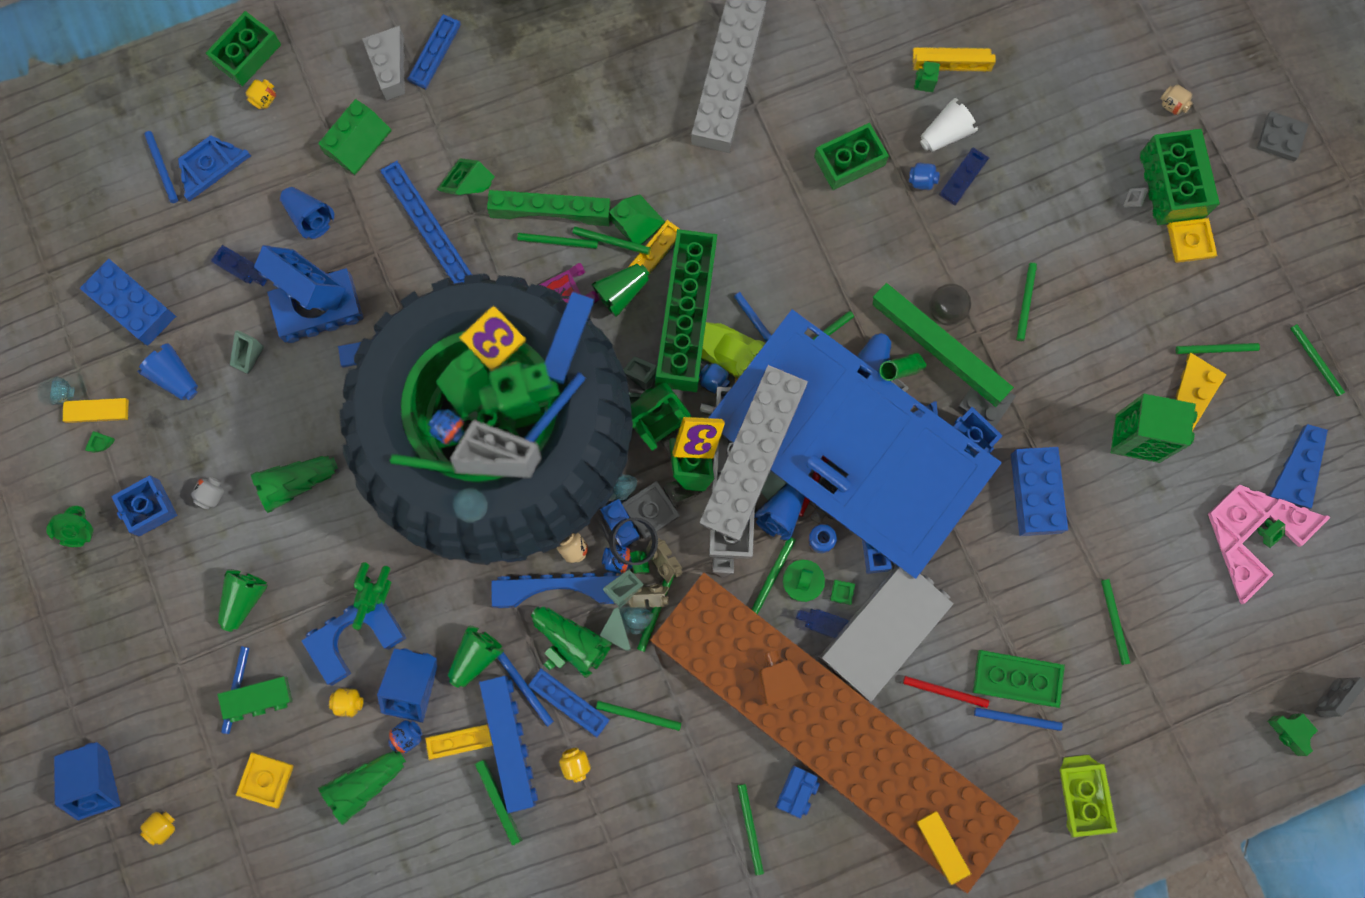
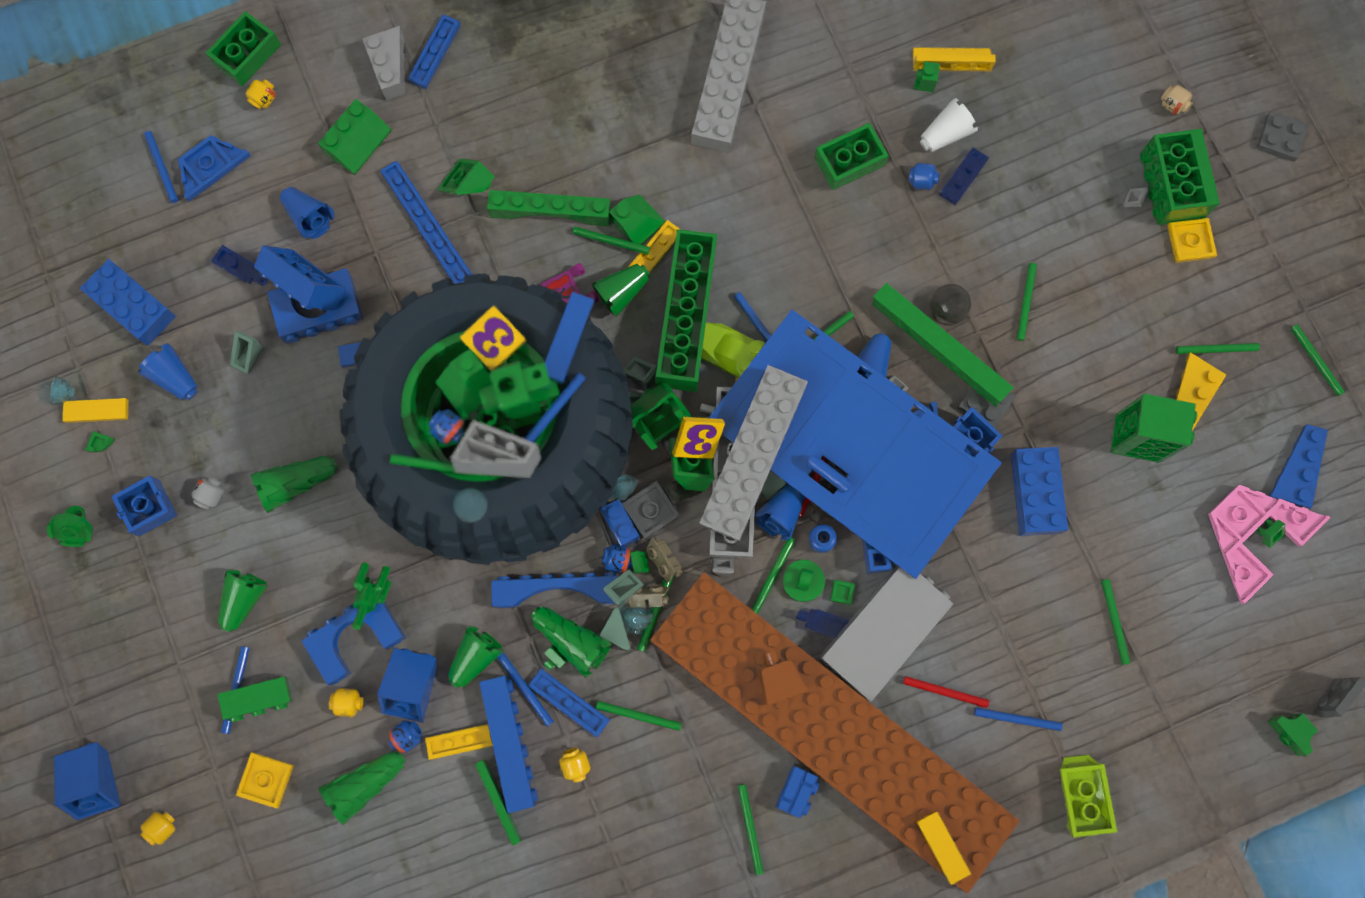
(557, 240): green bar -> none
(573, 548): tan head -> none
(653, 535): black tyre -> none
(713, 377): blue head -> none
(902, 367): green piece -> none
(1018, 678): green tile -> none

